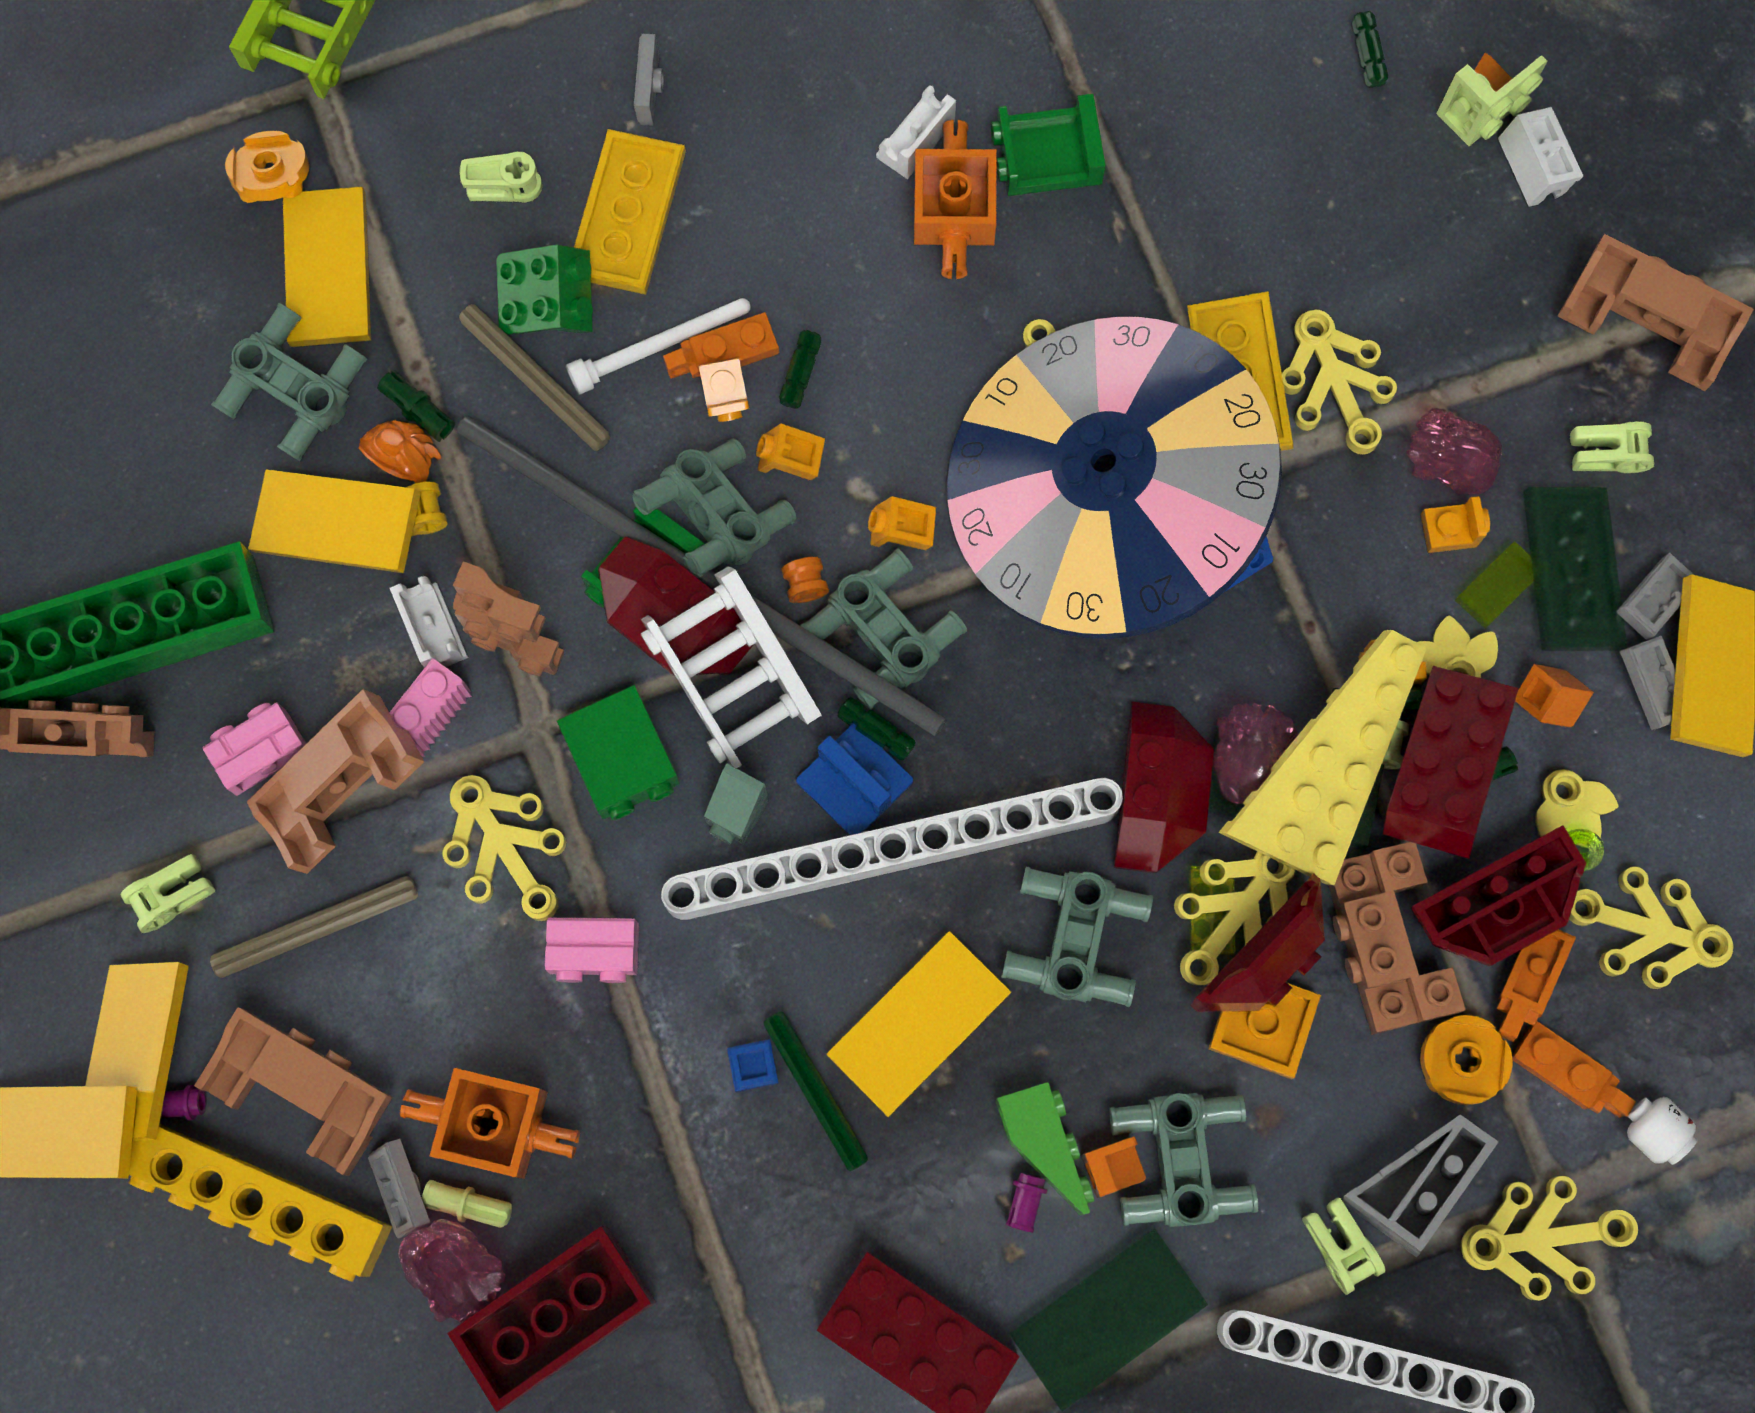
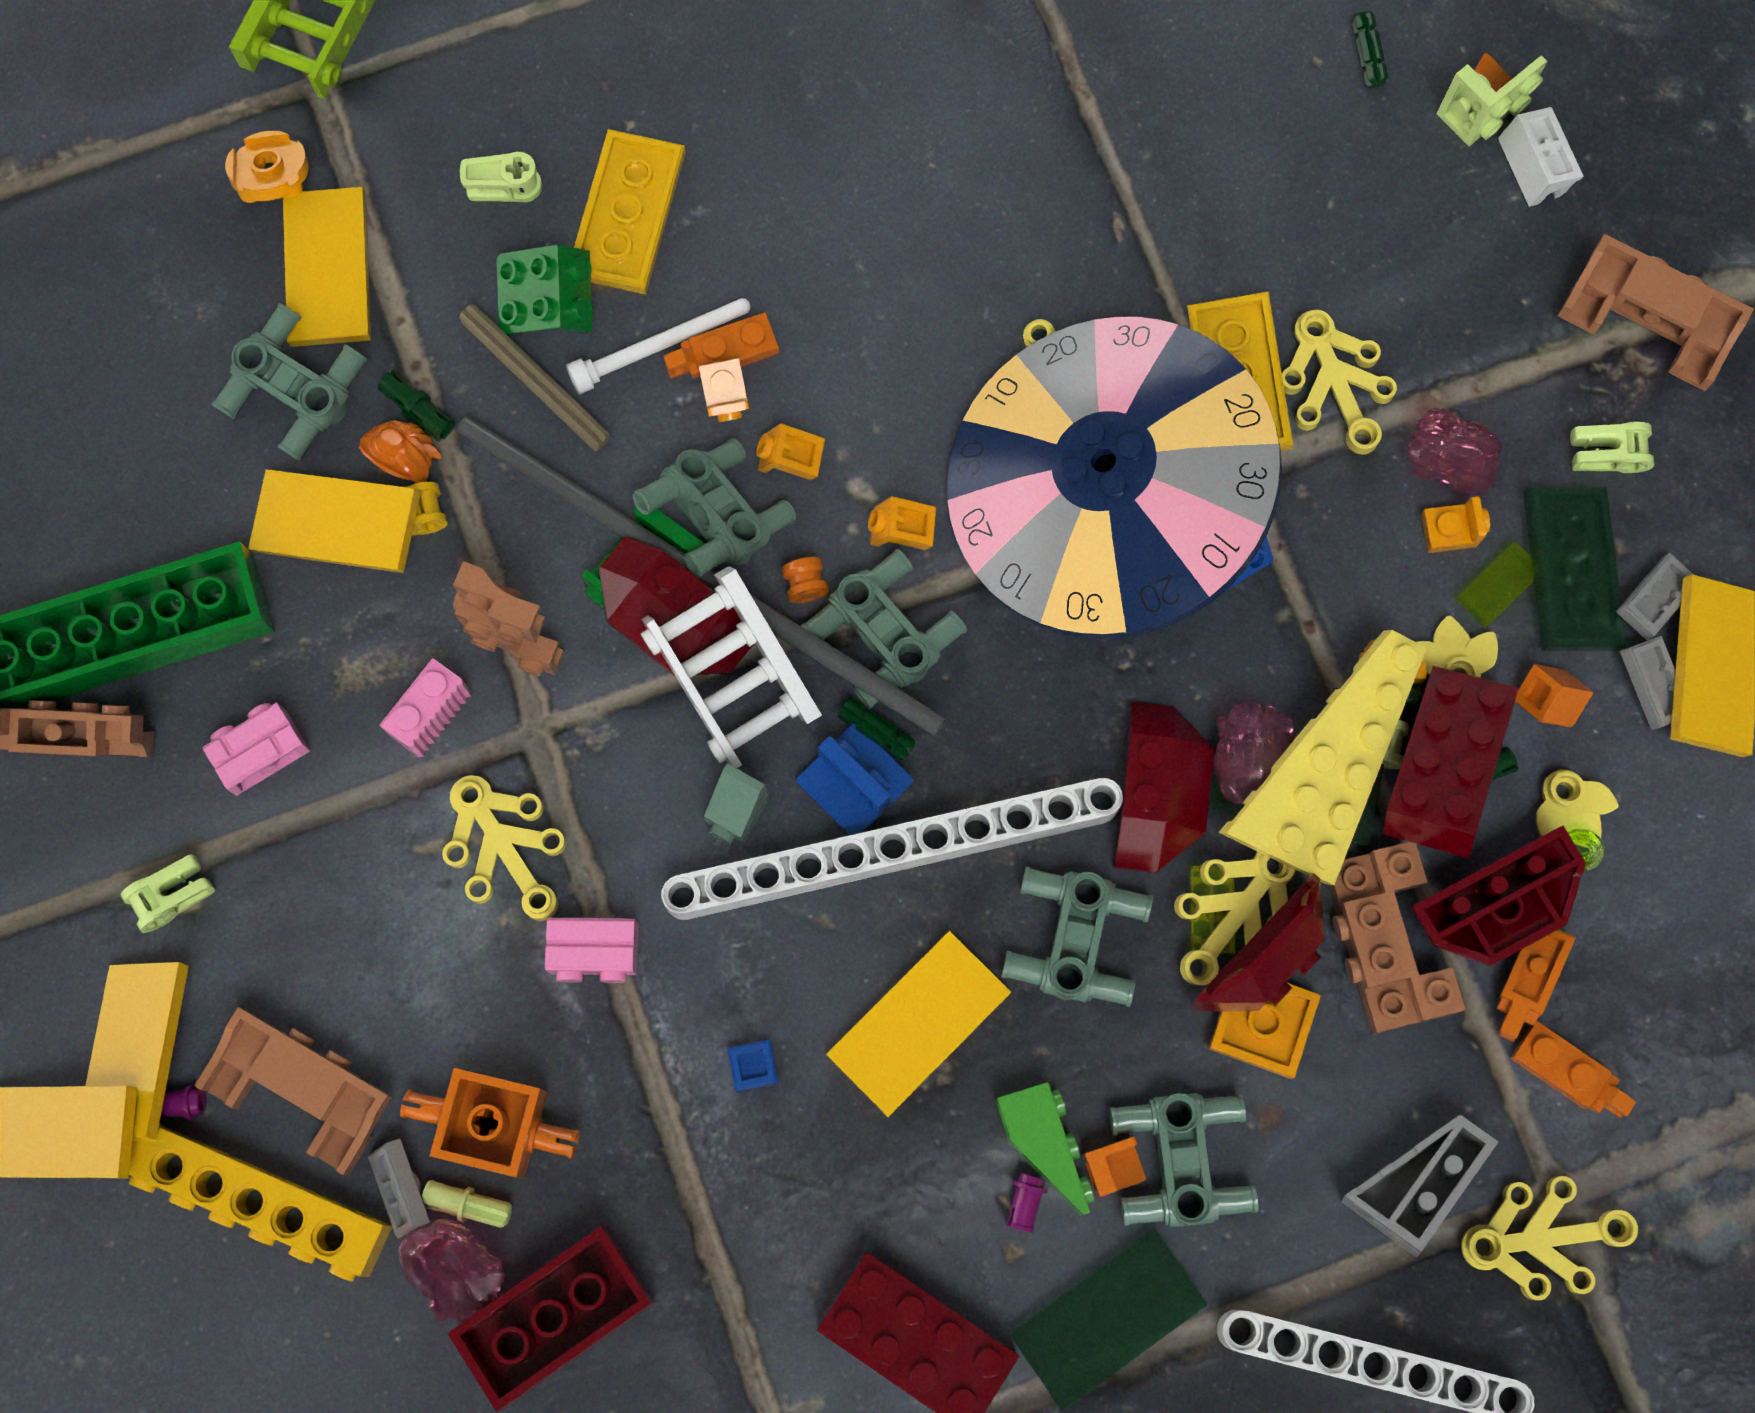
(314, 927): dark tan axle -> none
(327, 772): nougat bracket -> none
(429, 623): white hinge -> none
(619, 754): green panel -> none
(648, 79): light grey plate -> none
(800, 369): dark green axle -> none
(815, 1091): dark green axle -> none
(918, 131): white hinge -> none
(952, 220): orange brick -> none
(1049, 148): green panel -> none
(1357, 1247): yellowish green piece -> none
(1485, 1044): light orange plate -> none
(1656, 929): light yellow plant -> none
(1661, 1130): white head -> none

